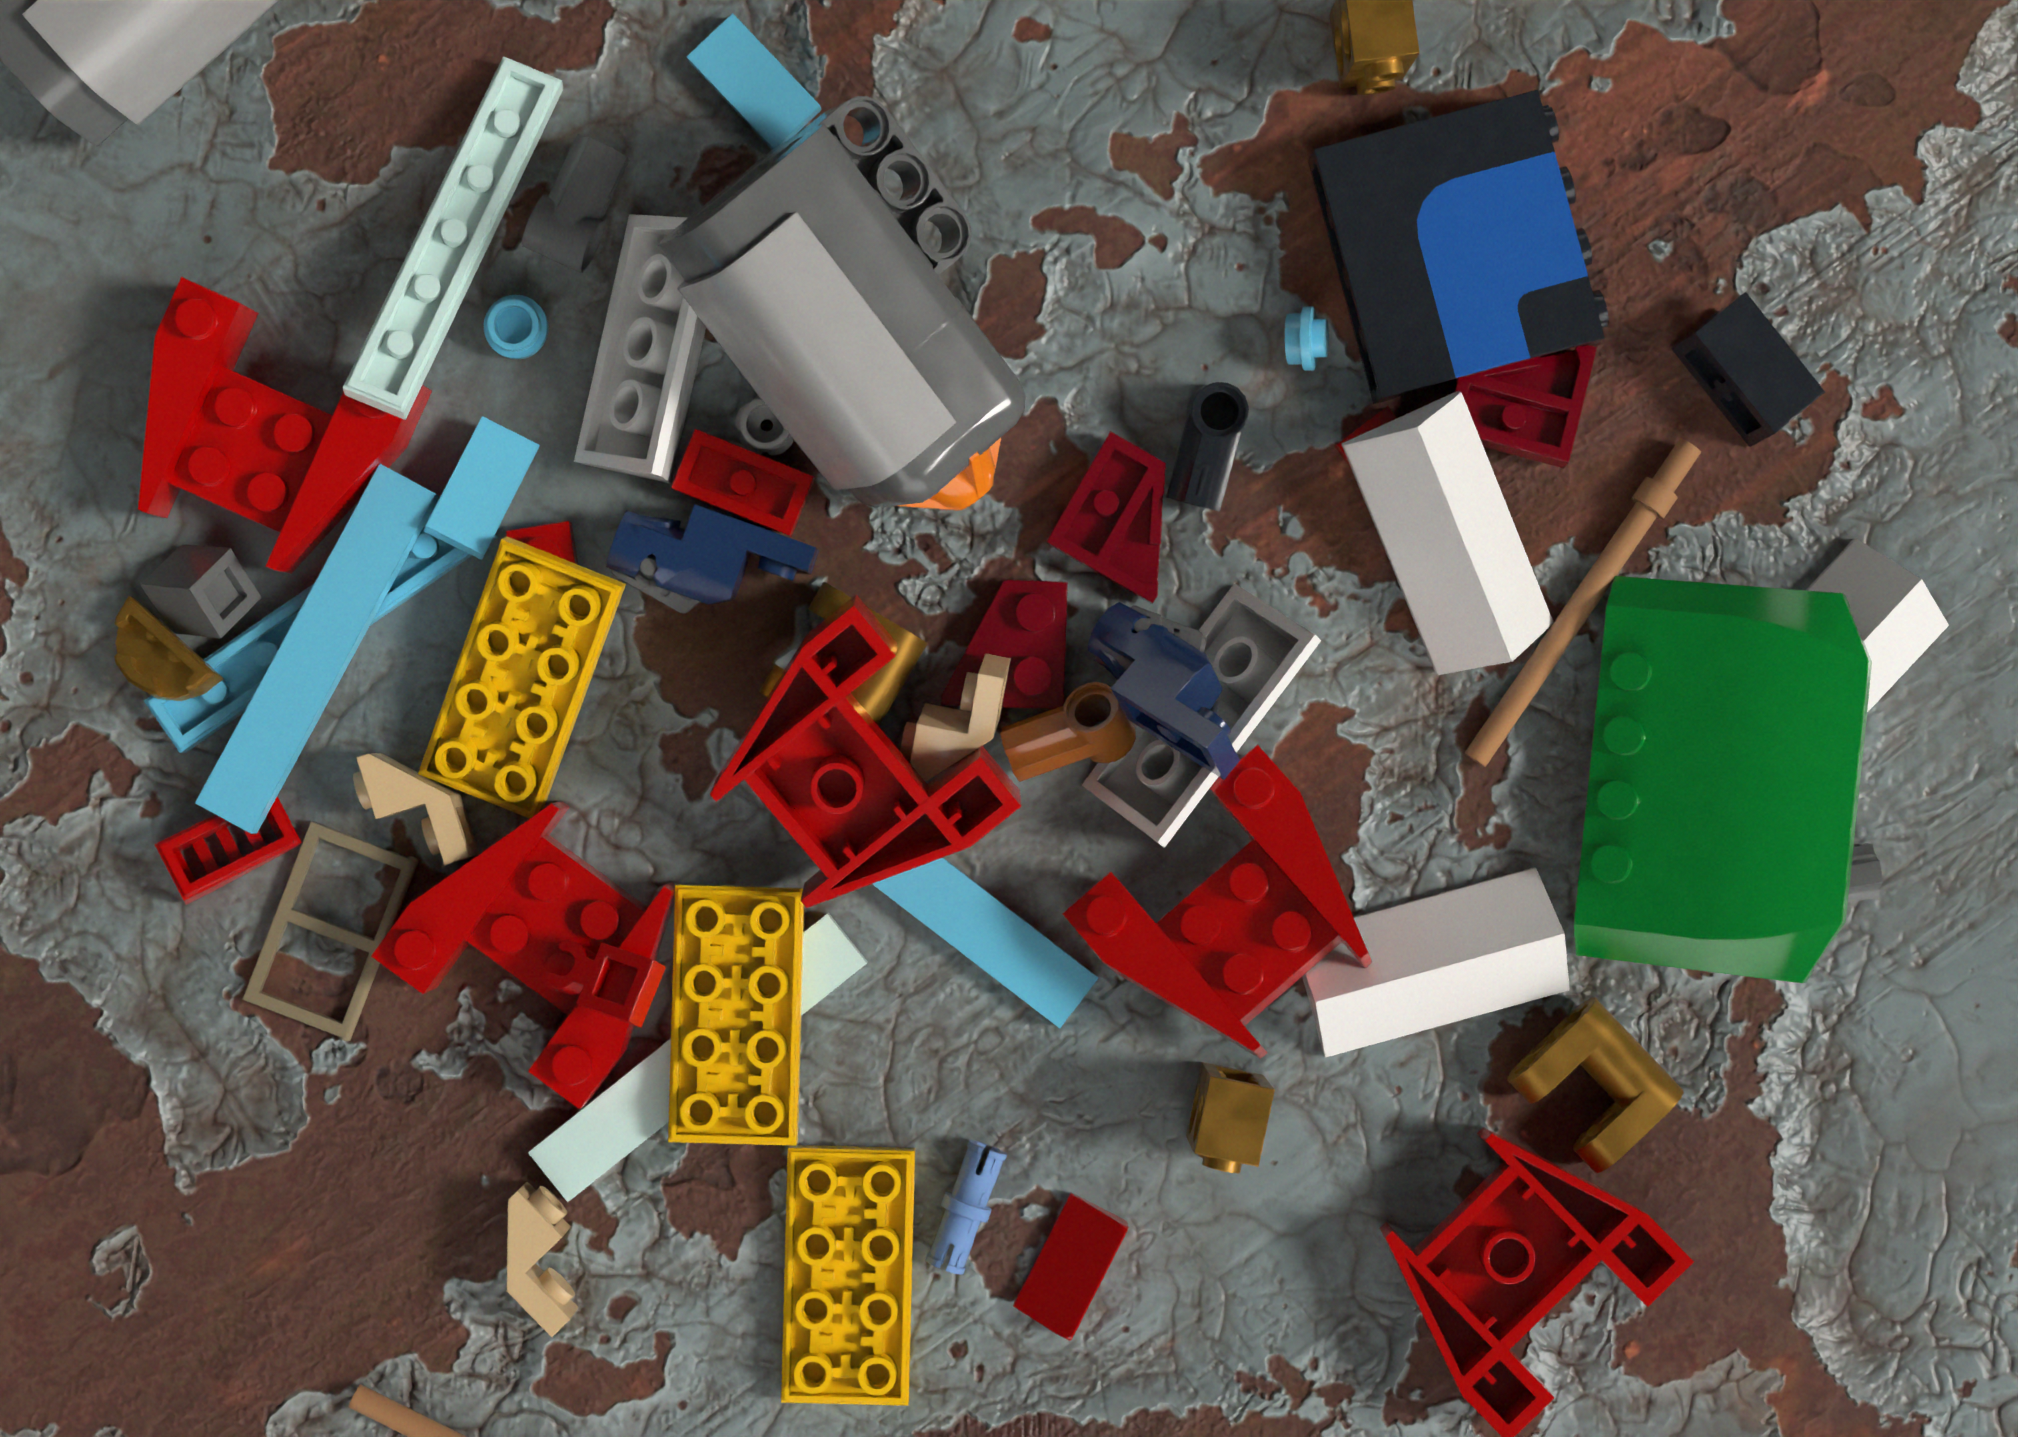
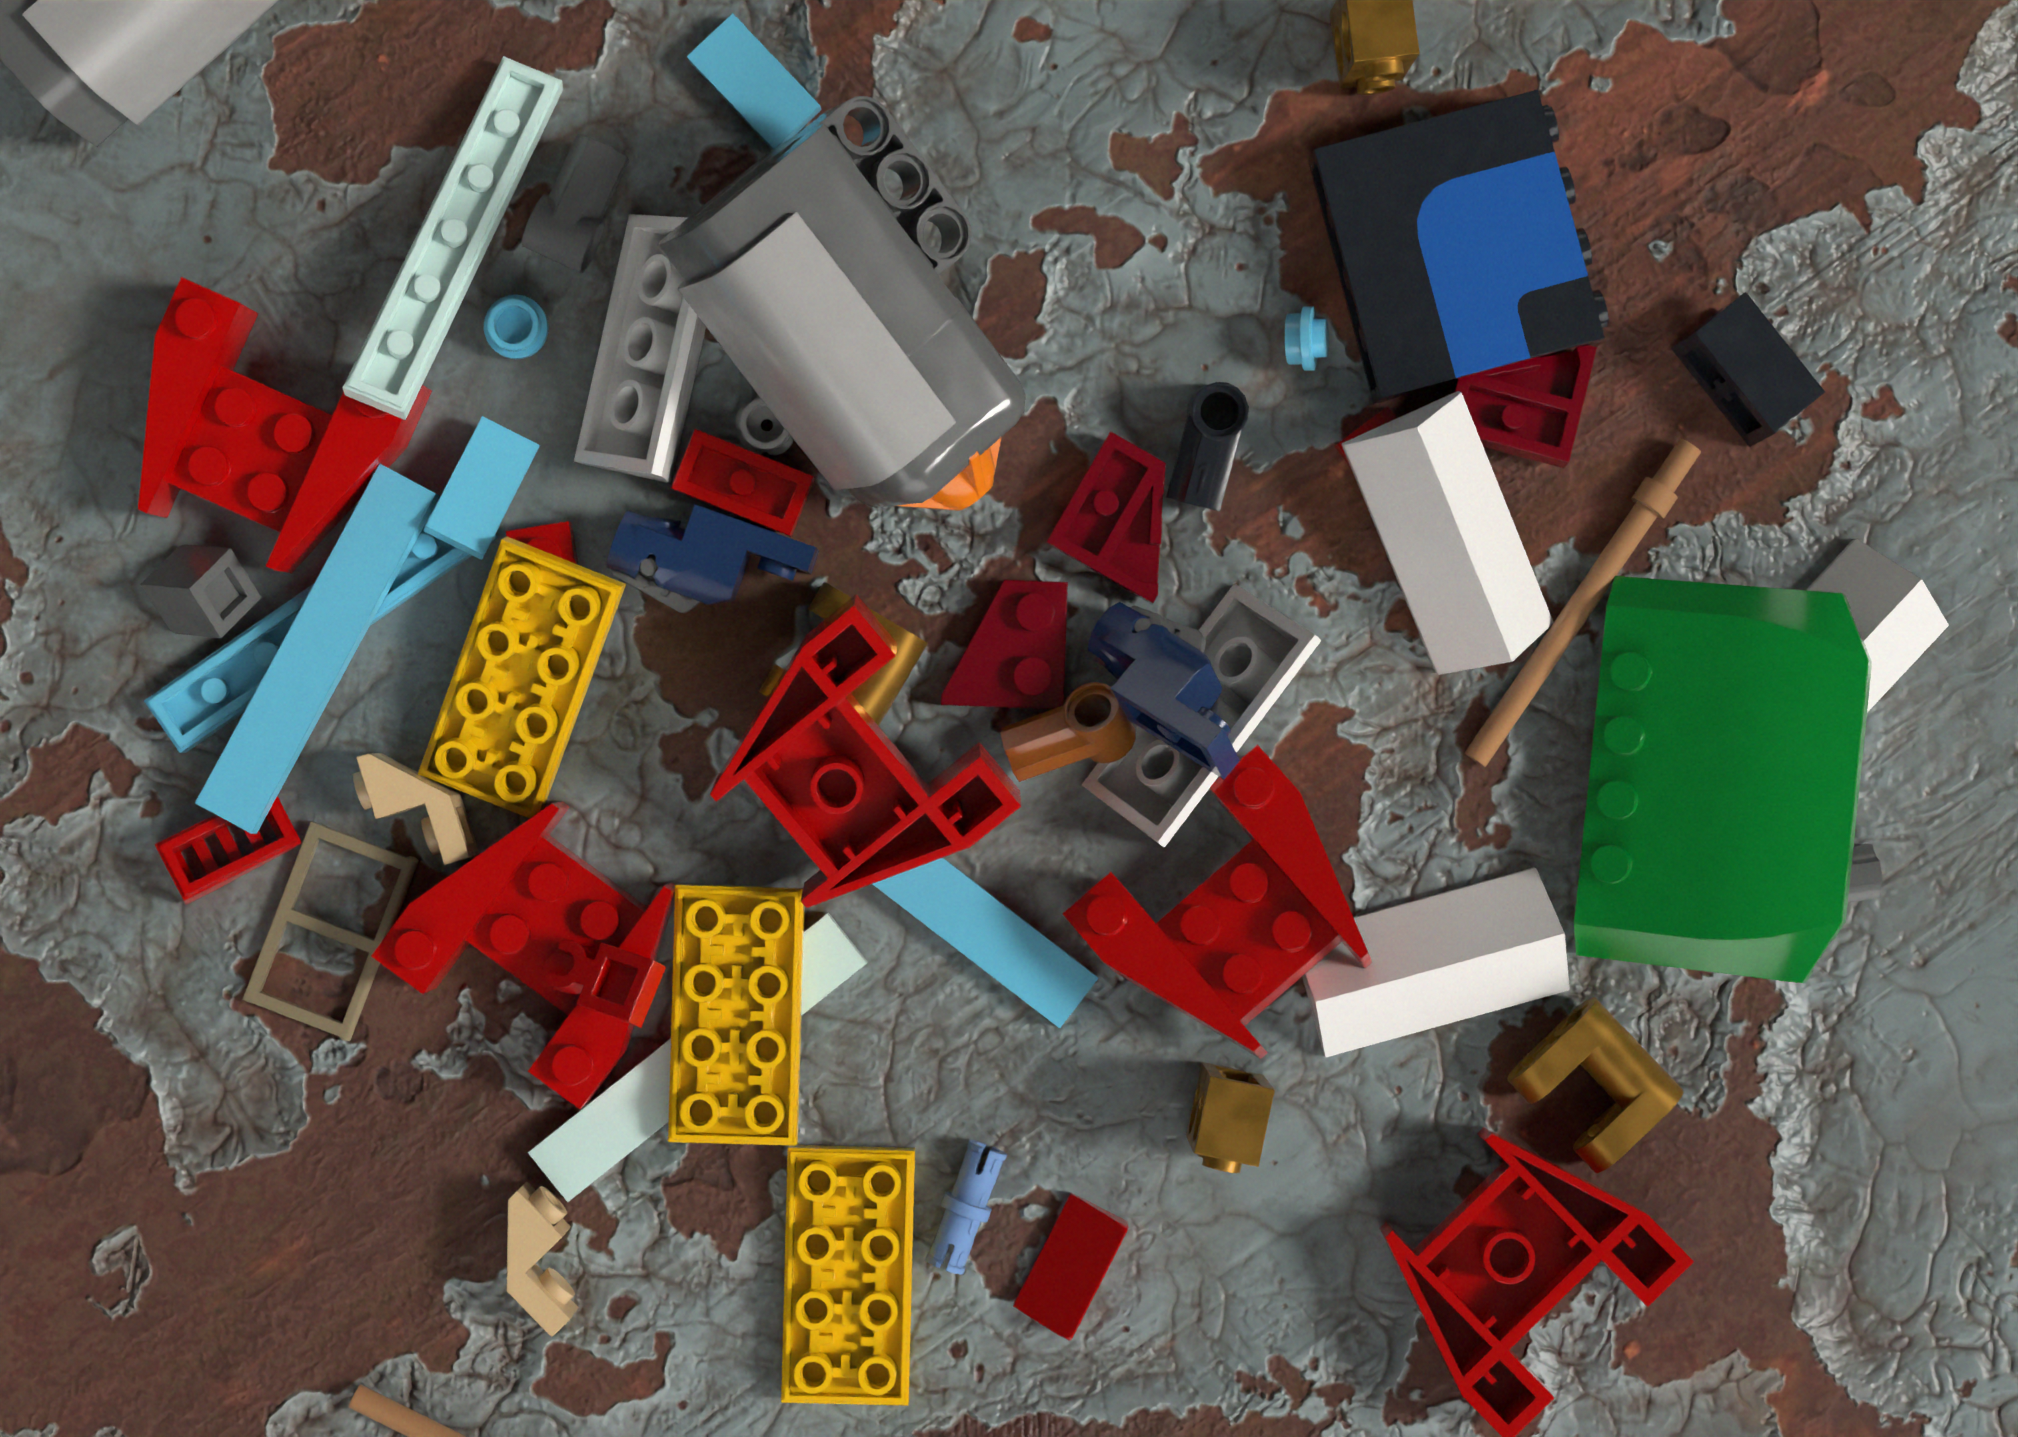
(157, 658): pearl gold tile -> none
(951, 734): tan slope -> none

